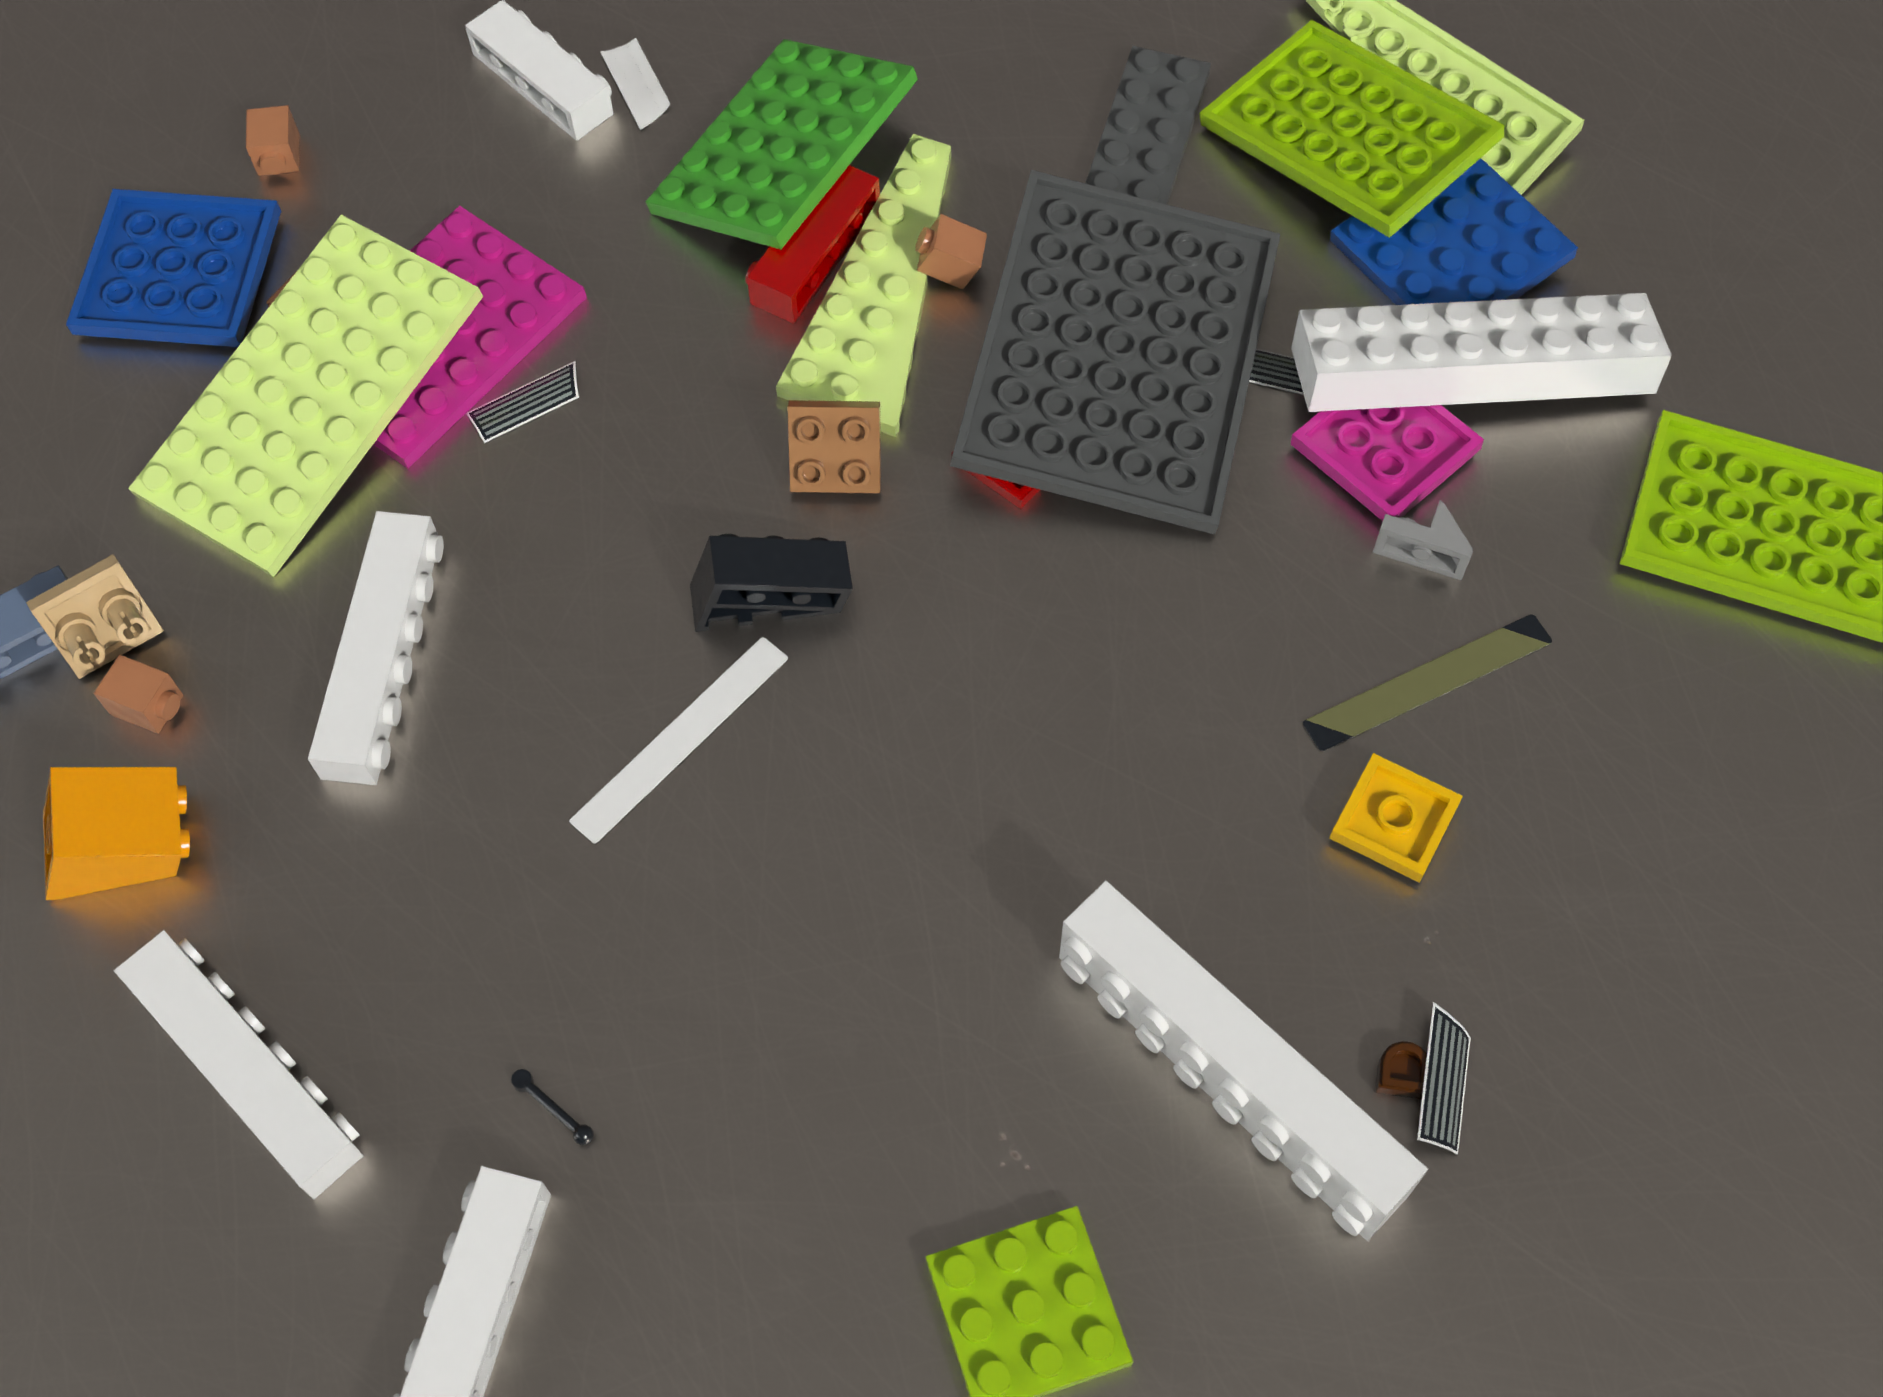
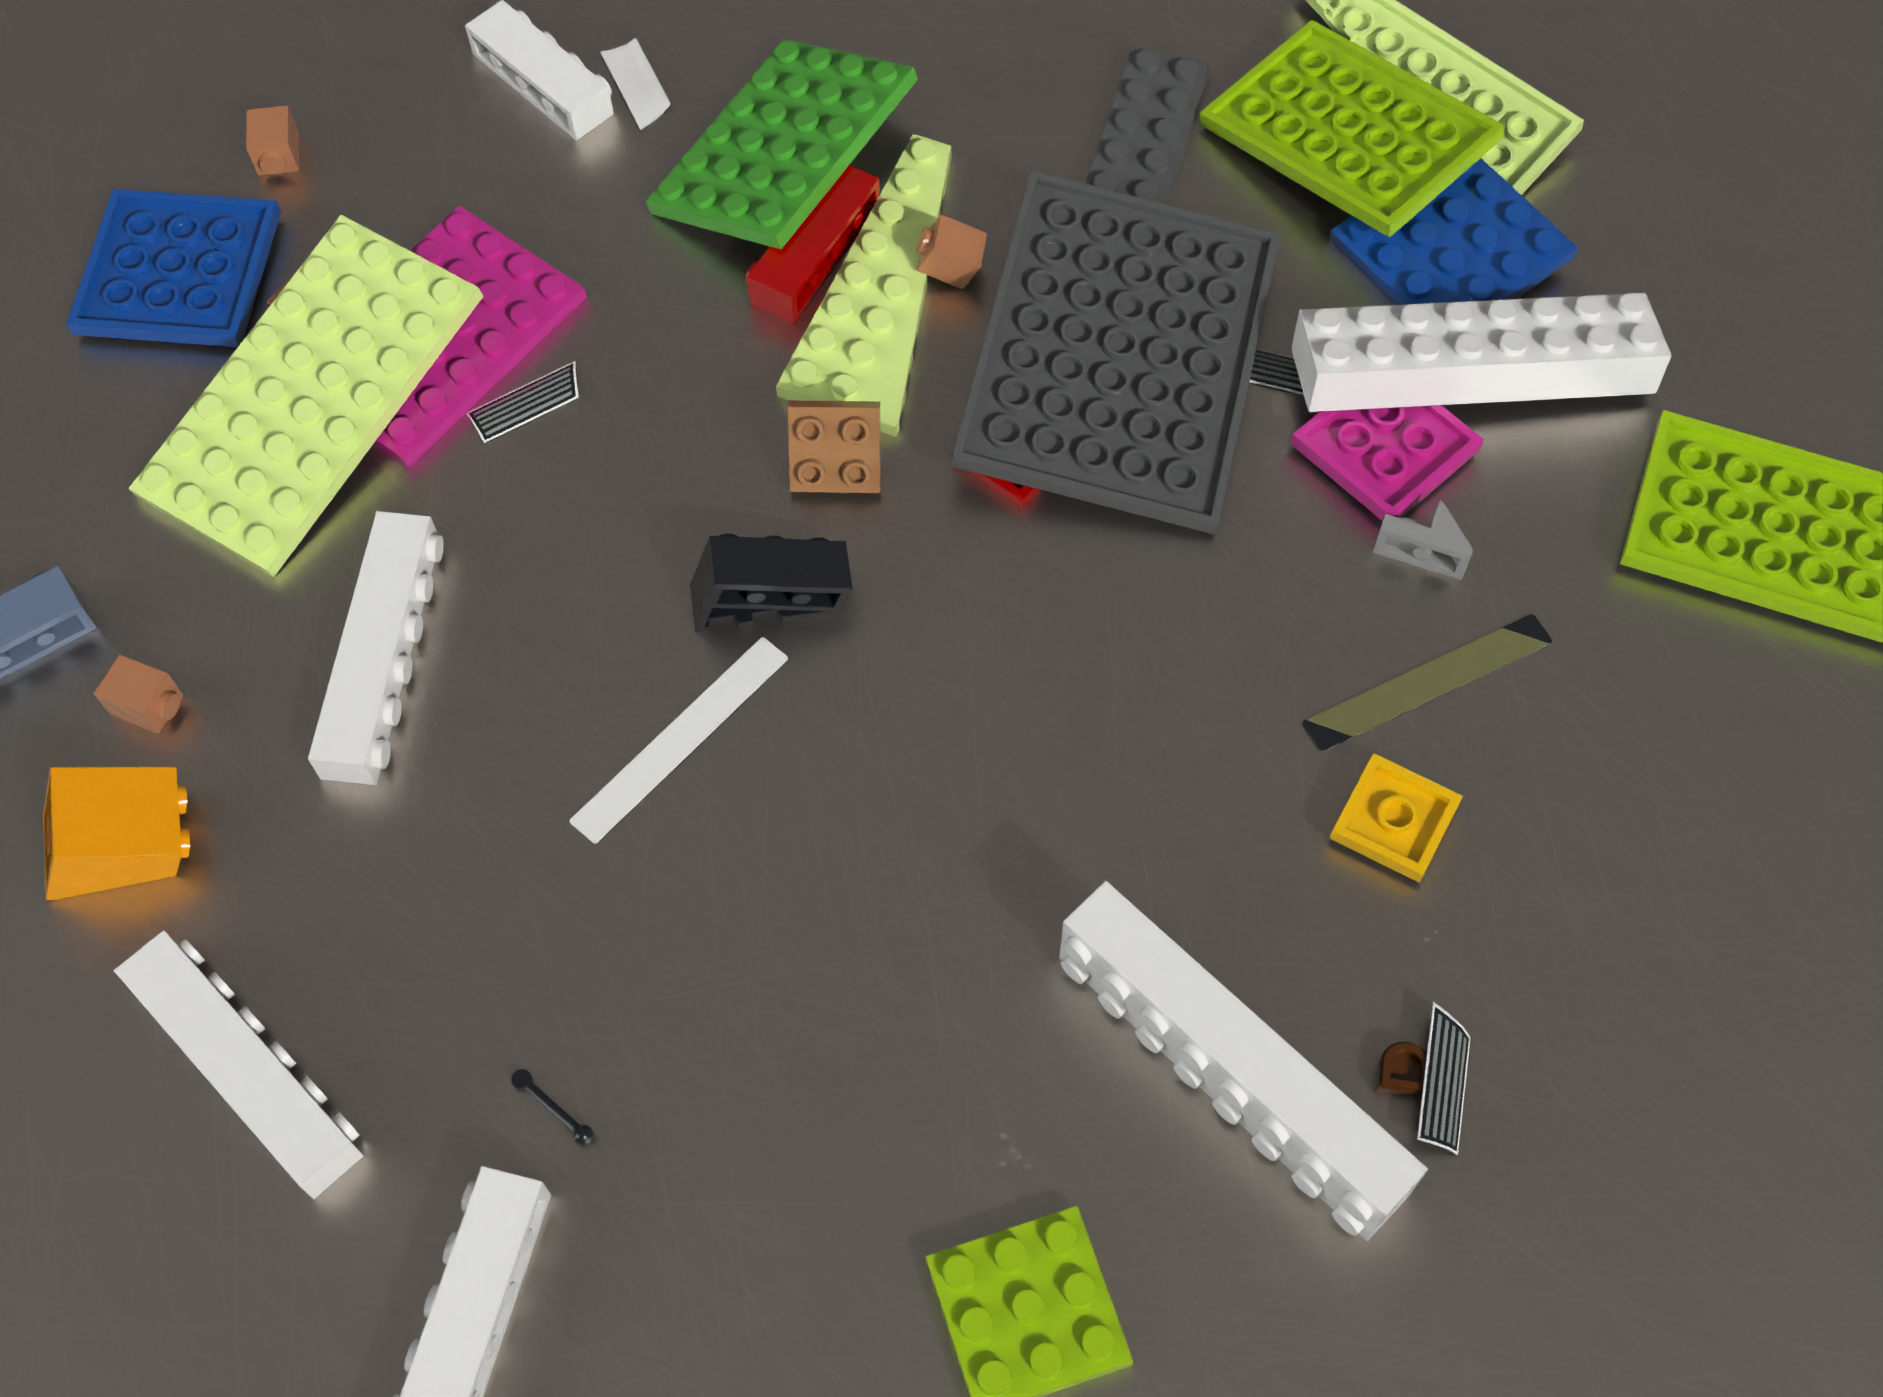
(95, 616): tan plate -> none

